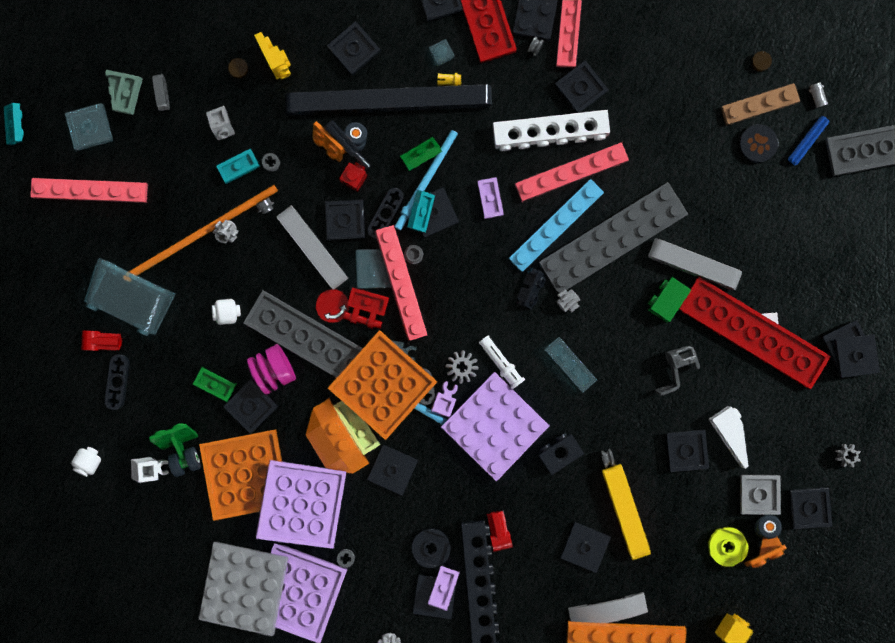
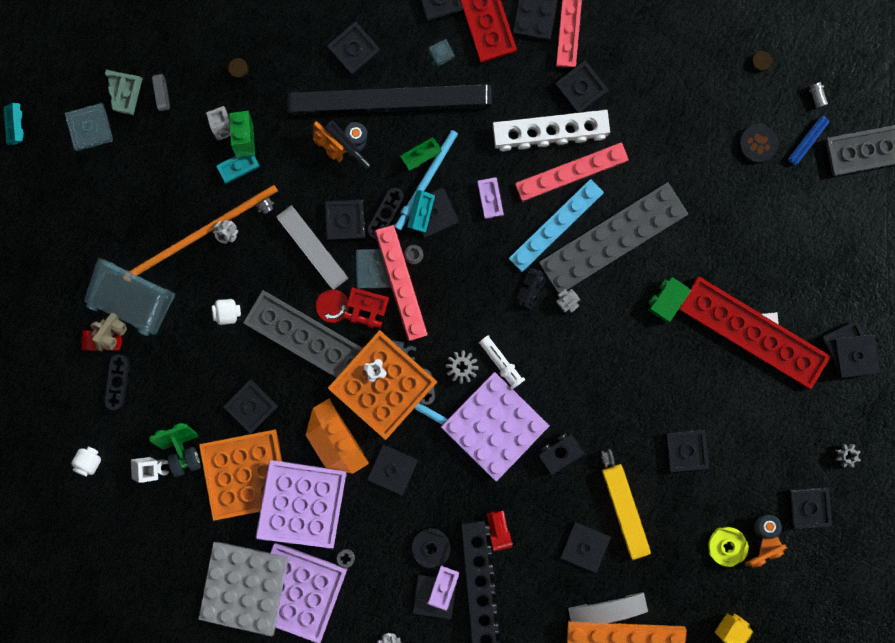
(89, 190): coral plate -> none
(105, 330): none -> dark tan hips
(214, 384): green plate -> none
(242, 134): none -> green brick
(273, 368): dark pink wheel -> none
(275, 158): dark grey bush -> none
(276, 59): yellow plate -> none
(353, 176): red brick -> none
(357, 427): yellowish green plate -> none
(373, 375): none -> white plate
(444, 402): lavender plate -> none
(451, 80): yellow pin -> none
(535, 46): dark grey bush -> none
(570, 364): clear light blue plate -> none
(675, 362): dark grey piece -> none
(695, 264): light grey beam -> none
(731, 431): white slope -> none
(760, 104): medium nougat plate -> none
(760, 494): light grey plate -> none

